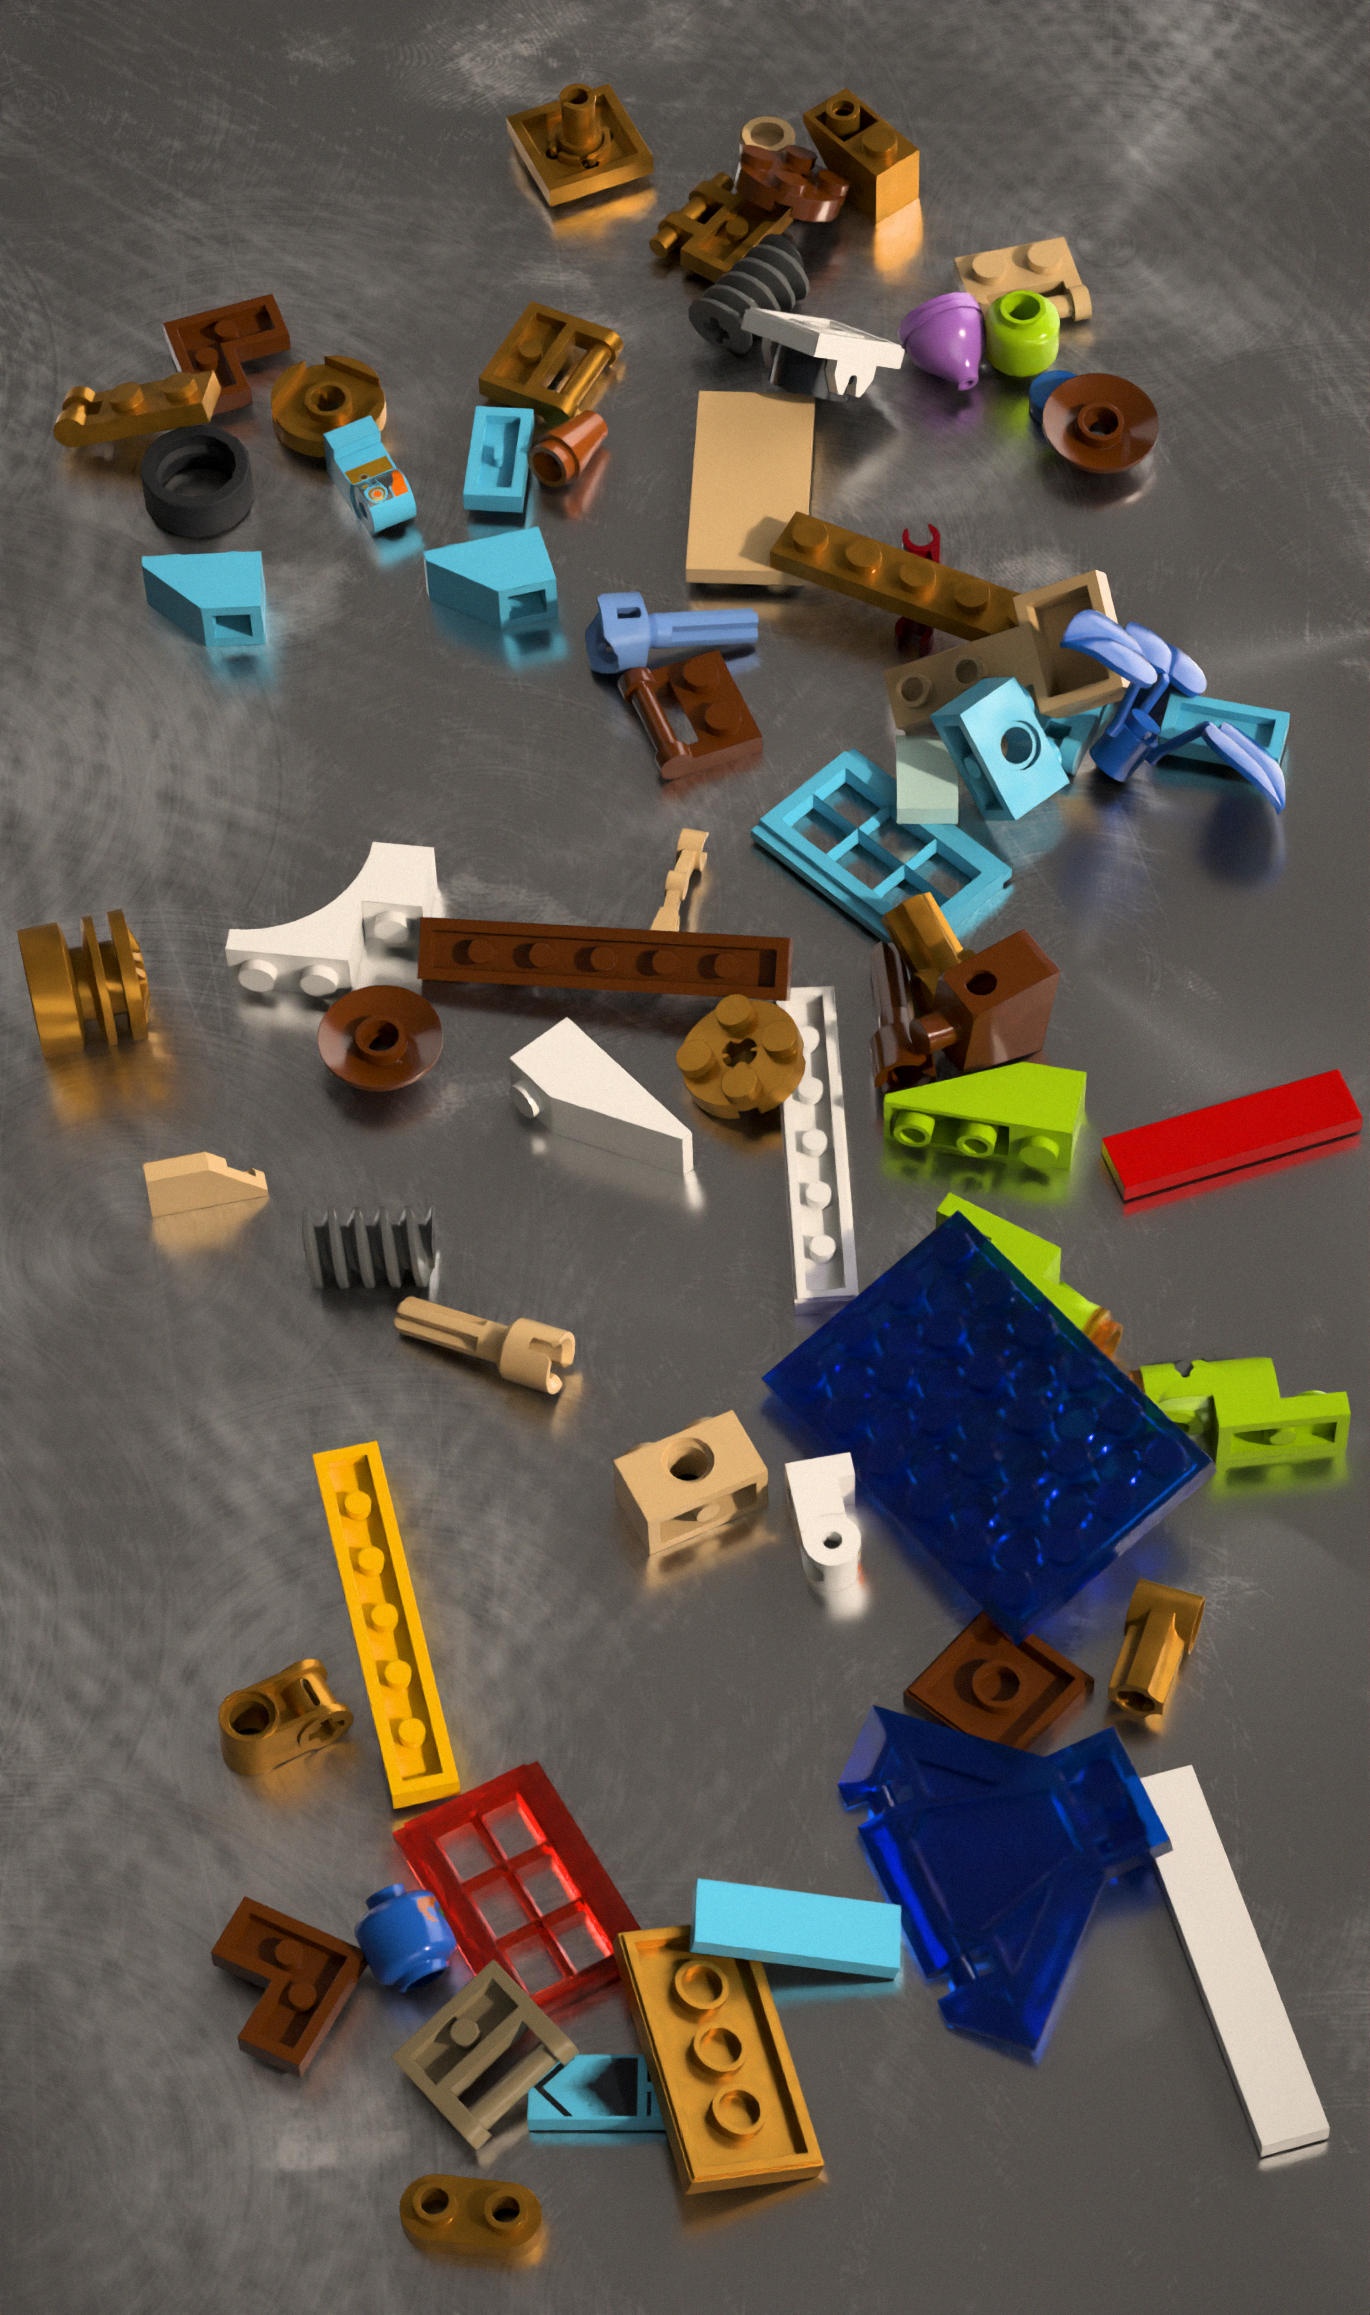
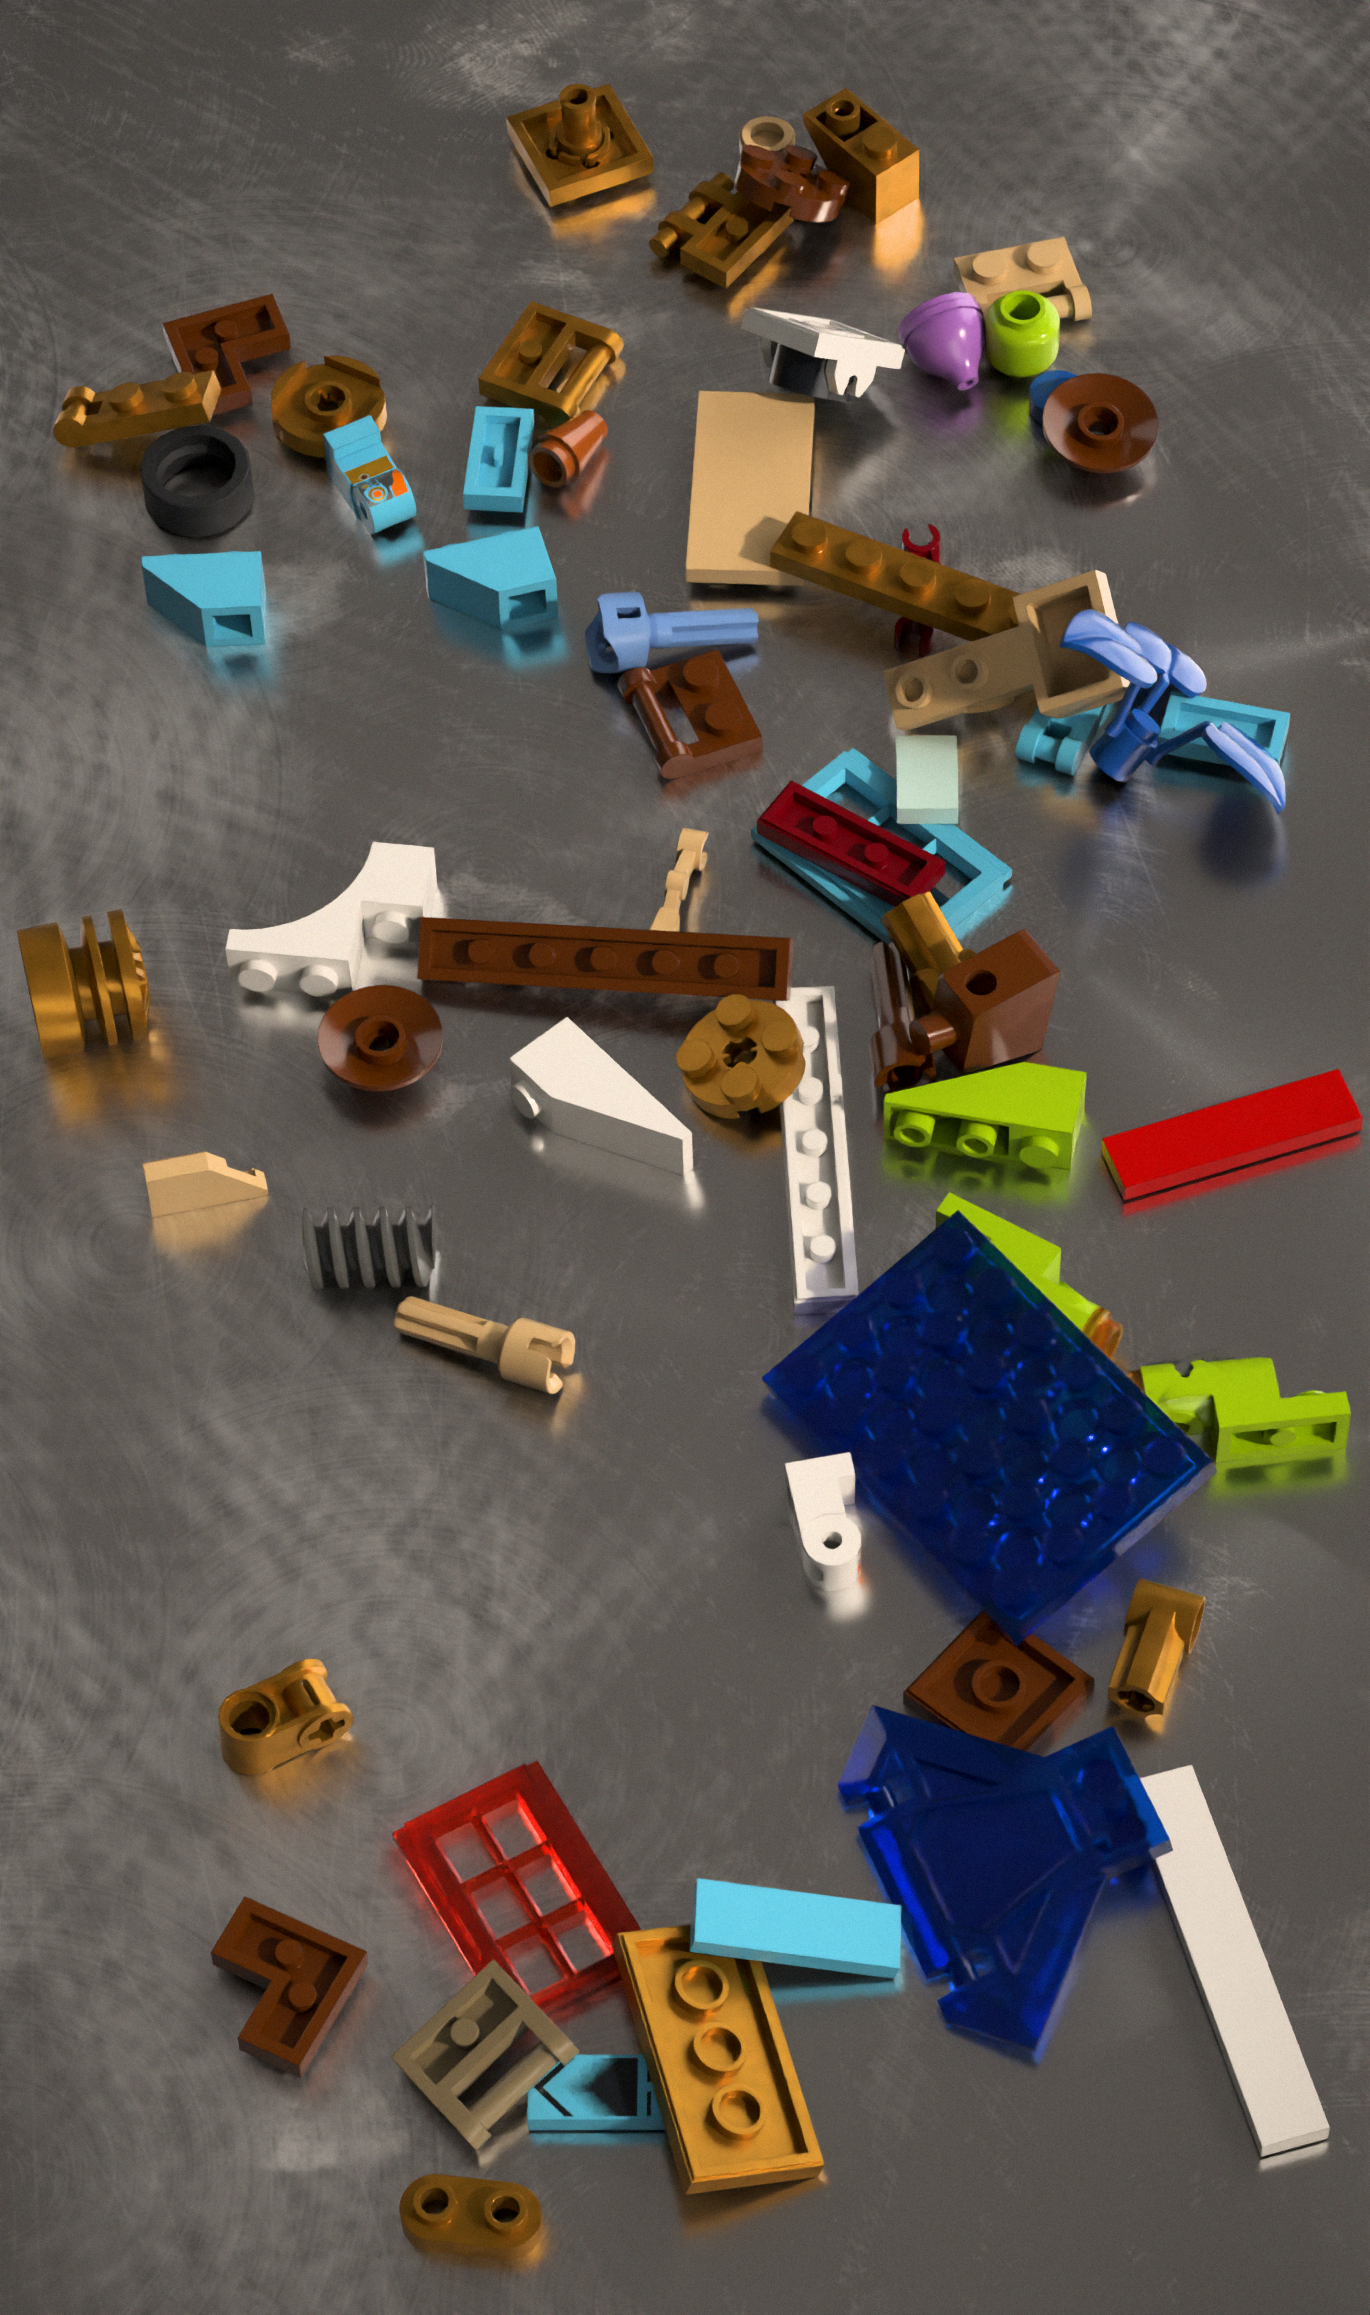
(386, 1625): yellow plate -> none
(405, 1938): blue head -> none
(674, 1510): tan brick -> none
(766, 278): dark grey piece -> none
(849, 845): none -> dark red tile
(973, 735): medium azure brick -> none

